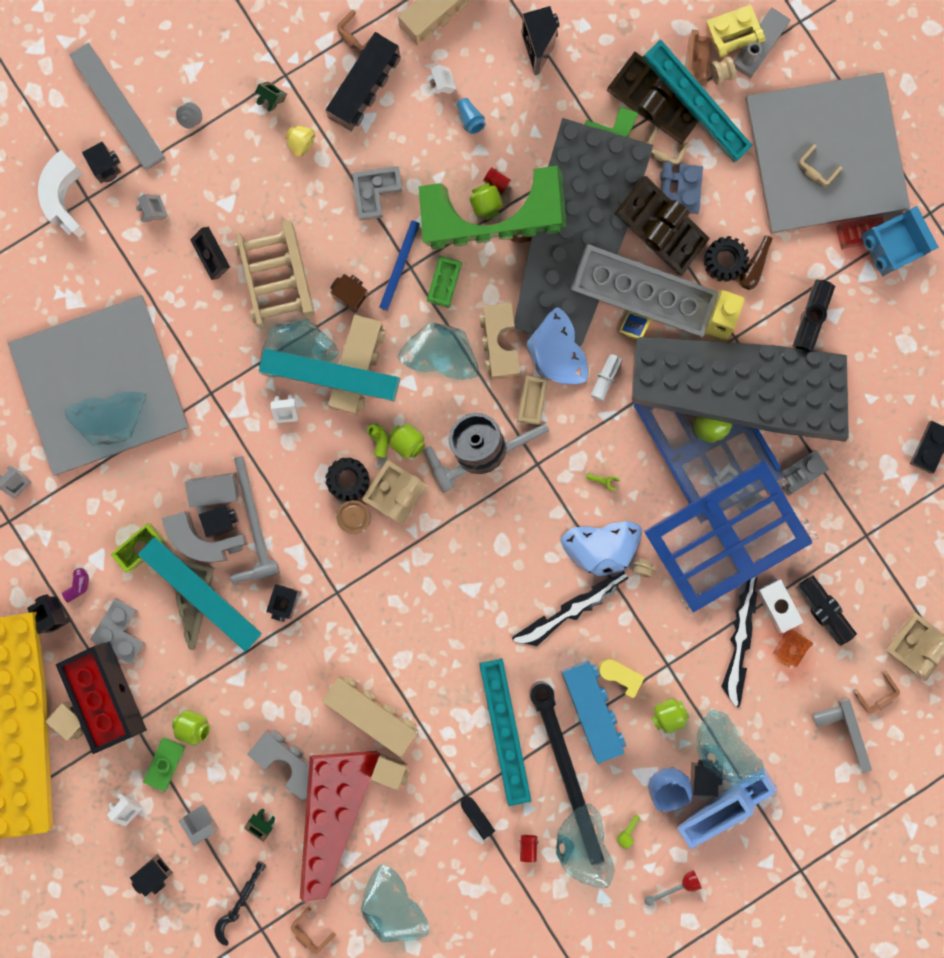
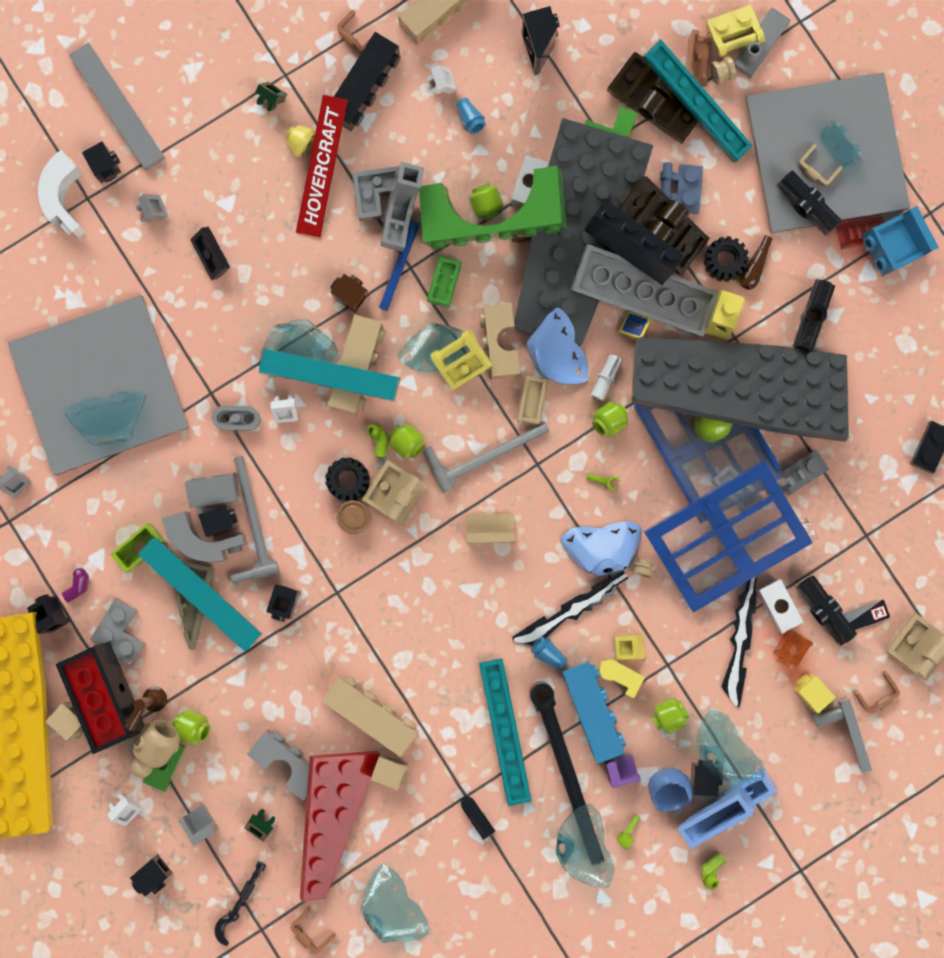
(153, 699): none -> reddish brown piece
(154, 747): none -> tan piece
(189, 115): light grey wheel -> none
(236, 418): none -> light grey plate
(297, 281): tan fence -> none
(321, 166): none -> red sticker
(400, 206): none -> light grey arch
(466, 366): none -> light yellow plate
(477, 443): wheel -> none
(490, 528): none -> tan panel
(497, 179): red piece -> none
(522, 192): none -> white piece
(528, 848): red piece -> none
(547, 652): none -> dark azure cone
(610, 419): none -> lime head
(622, 771): none -> medium lavender panel
(629, 647): none -> light yellow slope
(634, 242): none -> black brick
(663, 157): tan piece -> none
(689, 882): hinge -> none
(709, 871): none -> lime arm
(809, 202): none -> black piece
(813, 692): none -> light yellow brick
(835, 136): none -> clear light blue hinge
(867, 615): none -> sticker

